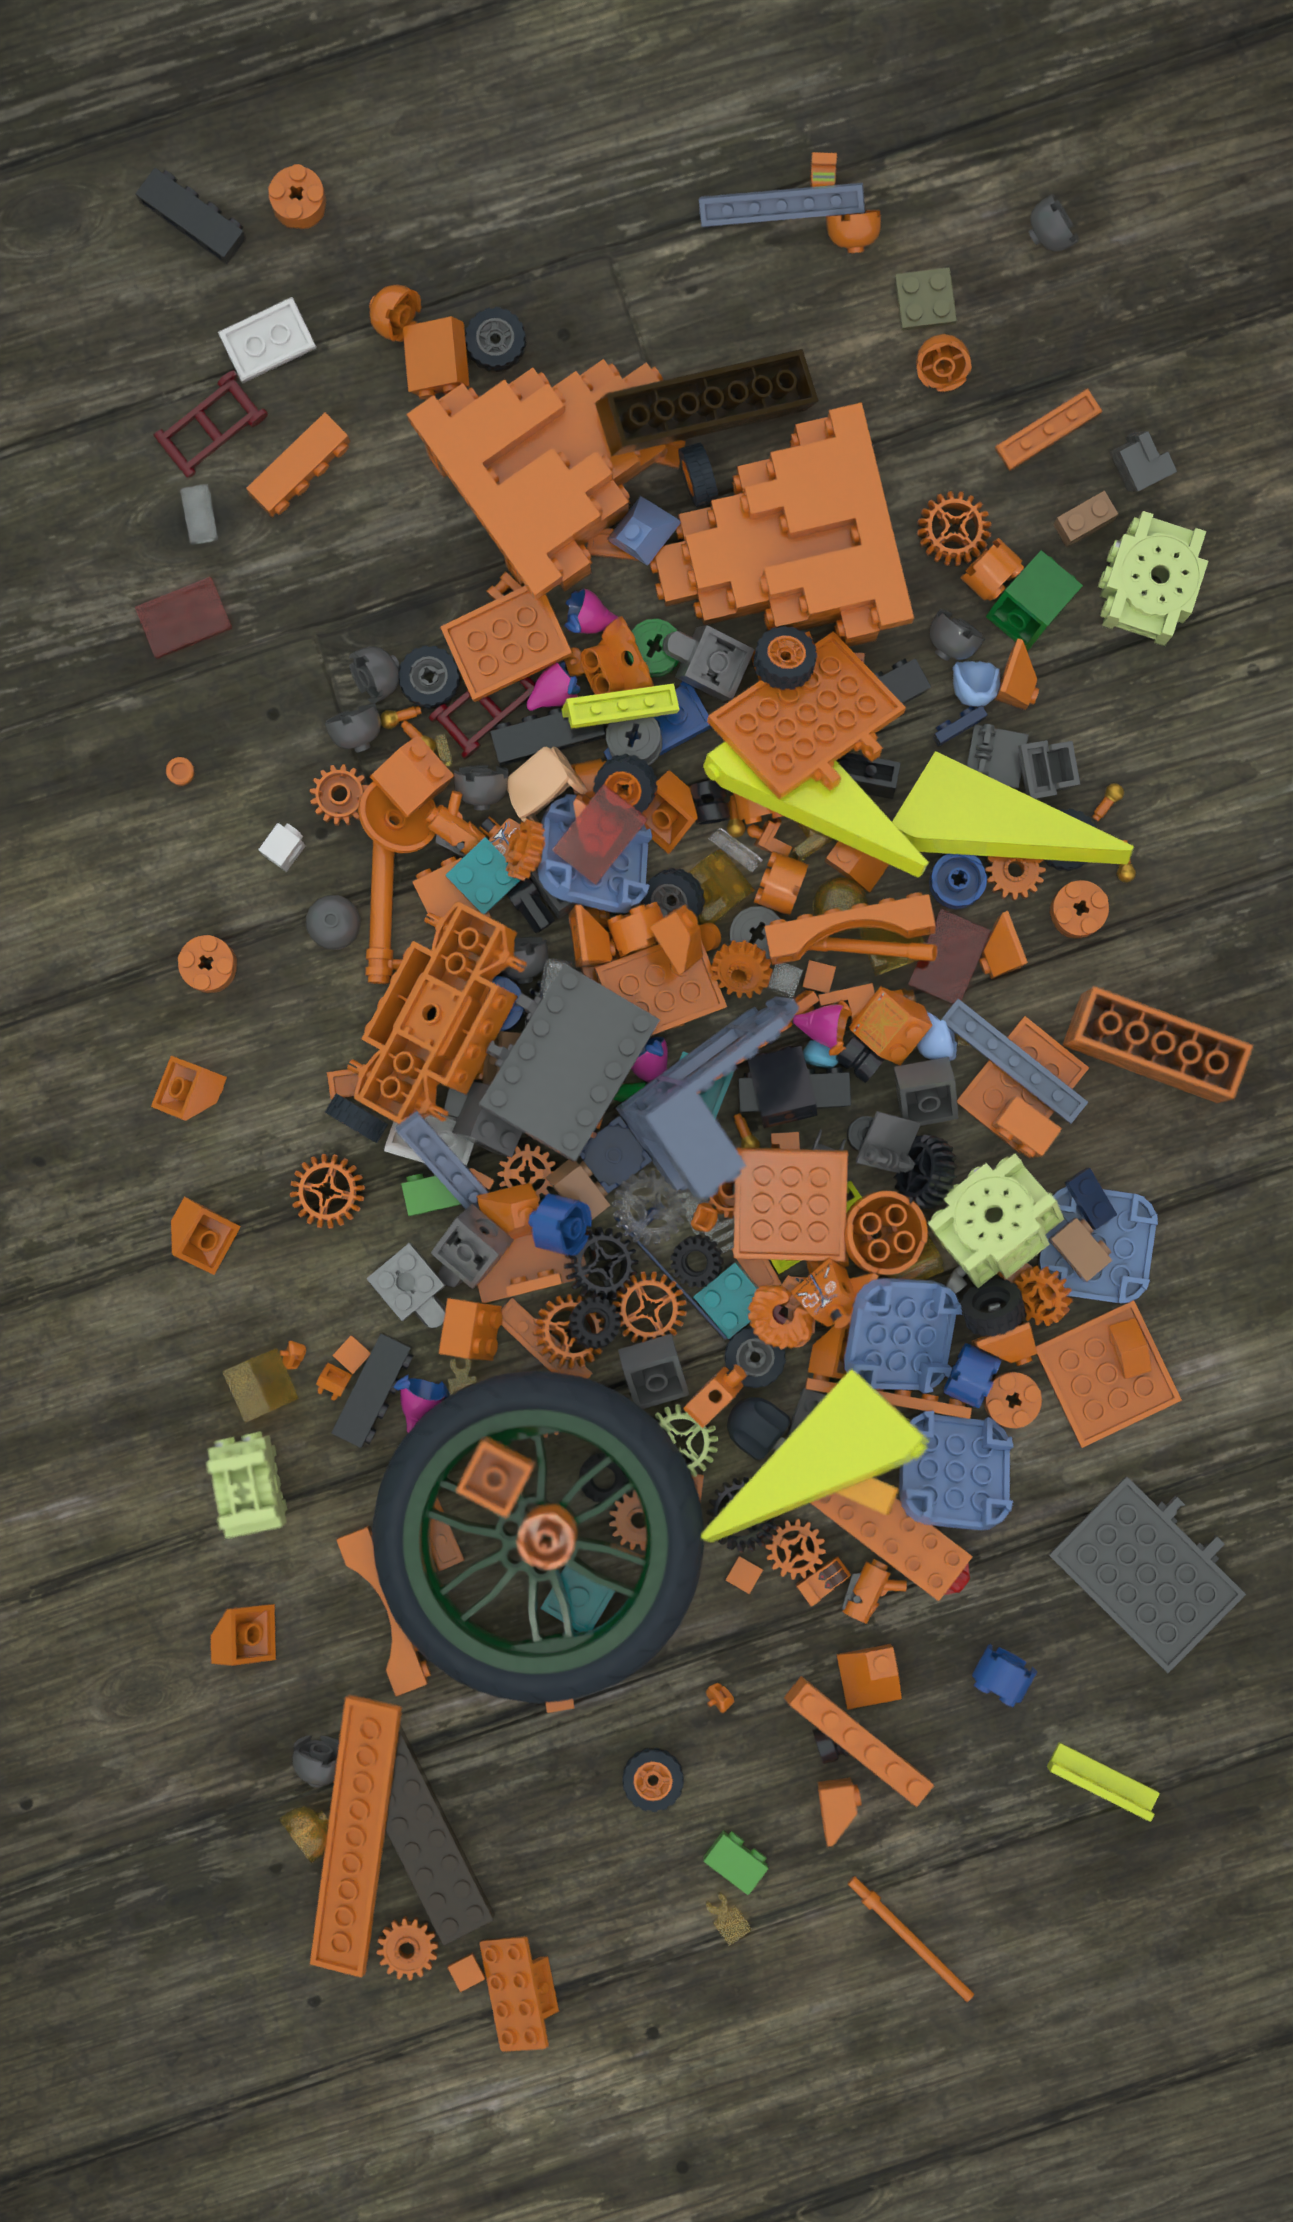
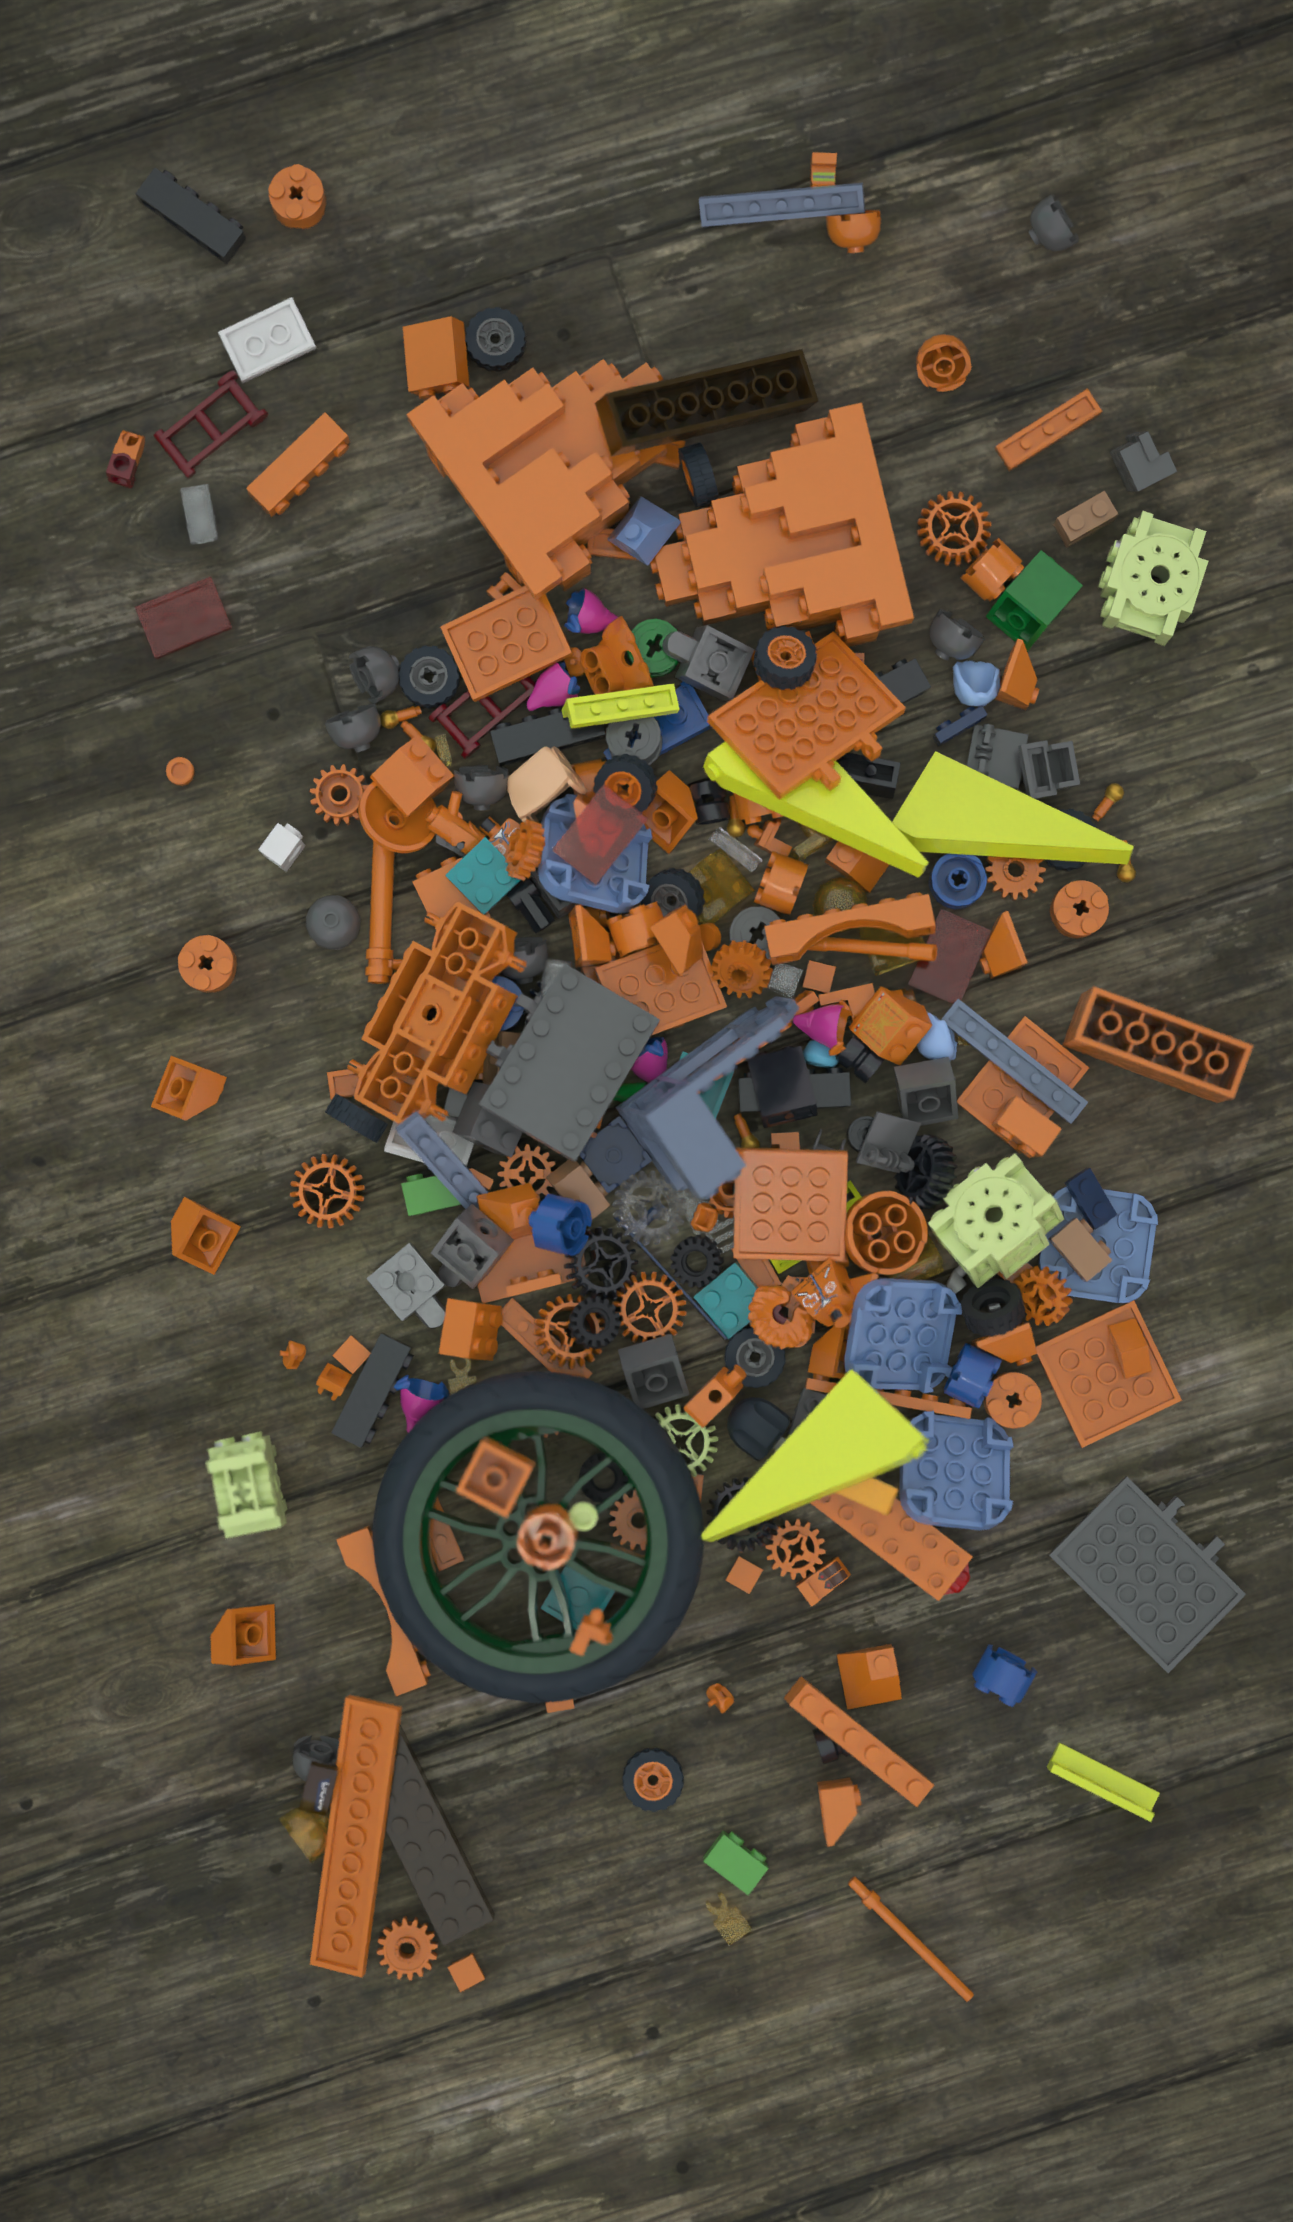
(125, 459): none -> leg
(260, 1385): clear yellow slope -> none
(318, 1788): none -> dark brown slope
(394, 309): orange cylinder -> none
(519, 1993): orange bracket -> none
(583, 1516): none -> yellowish green plate
(592, 1628): none -> orange piece
(867, 1588): orange piece -> none
(925, 299): olive plate -> none

